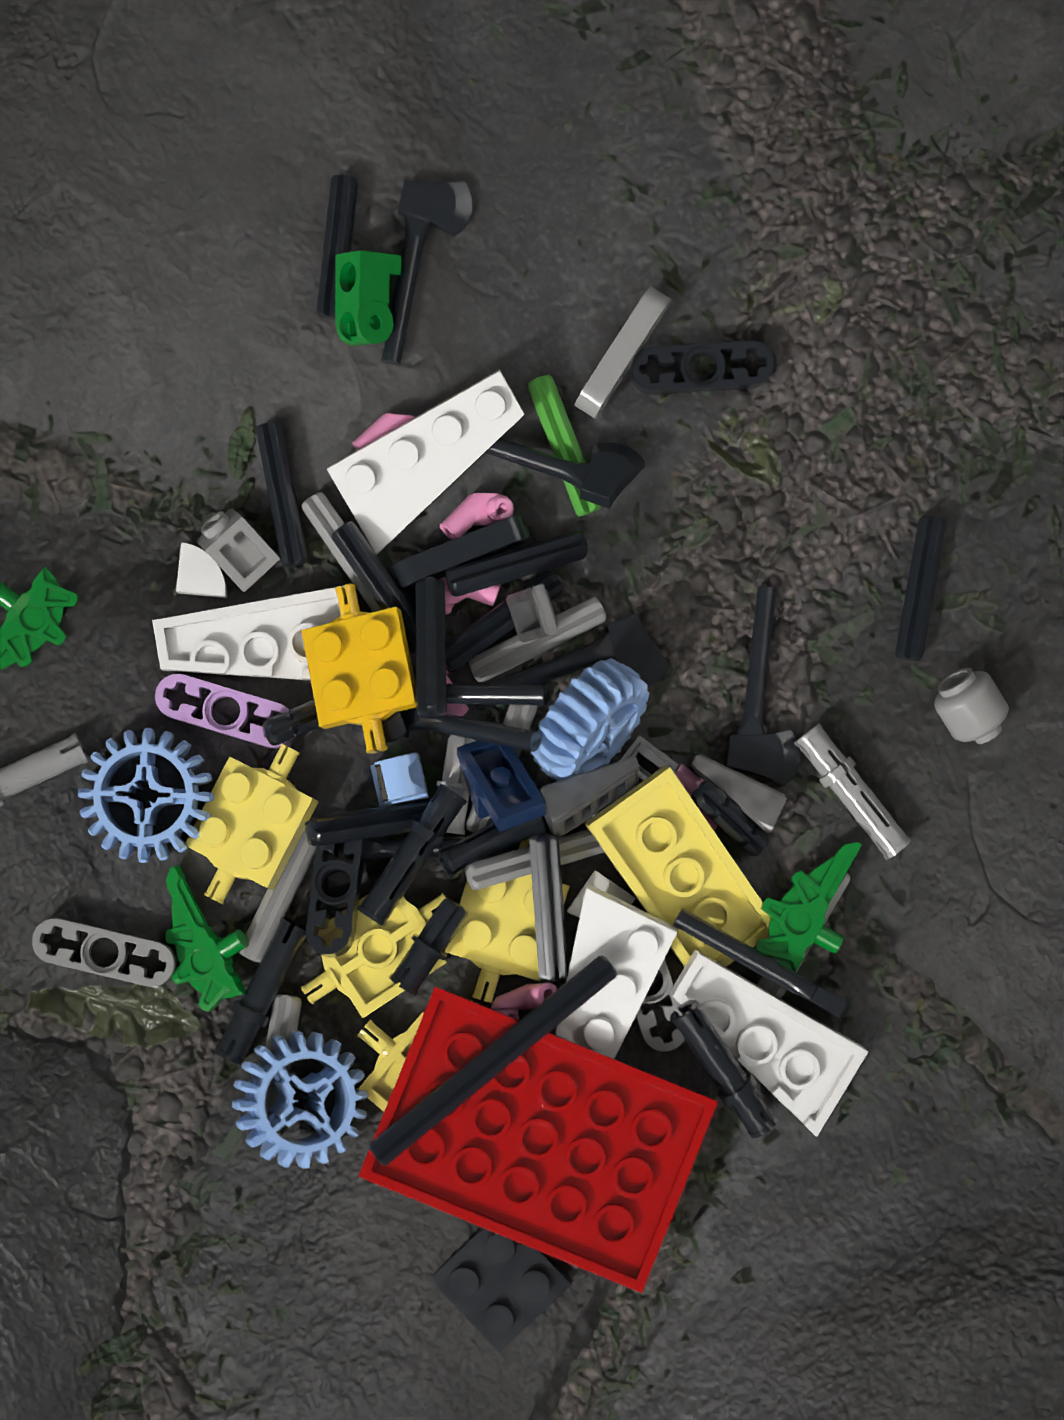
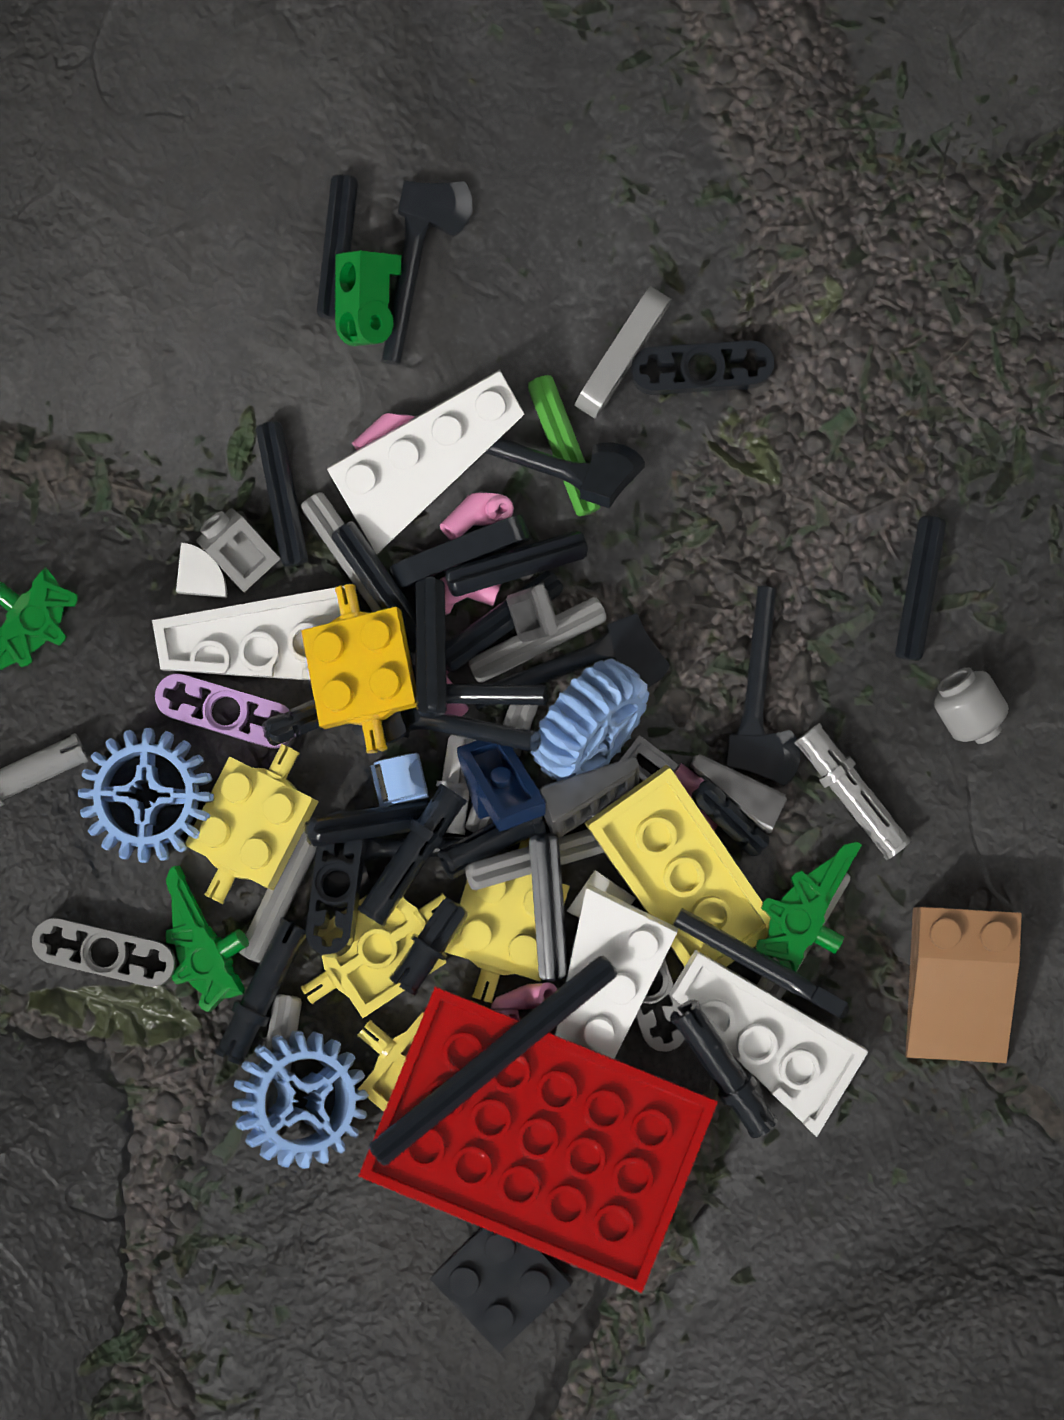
(962, 984): none -> medium nougat slope

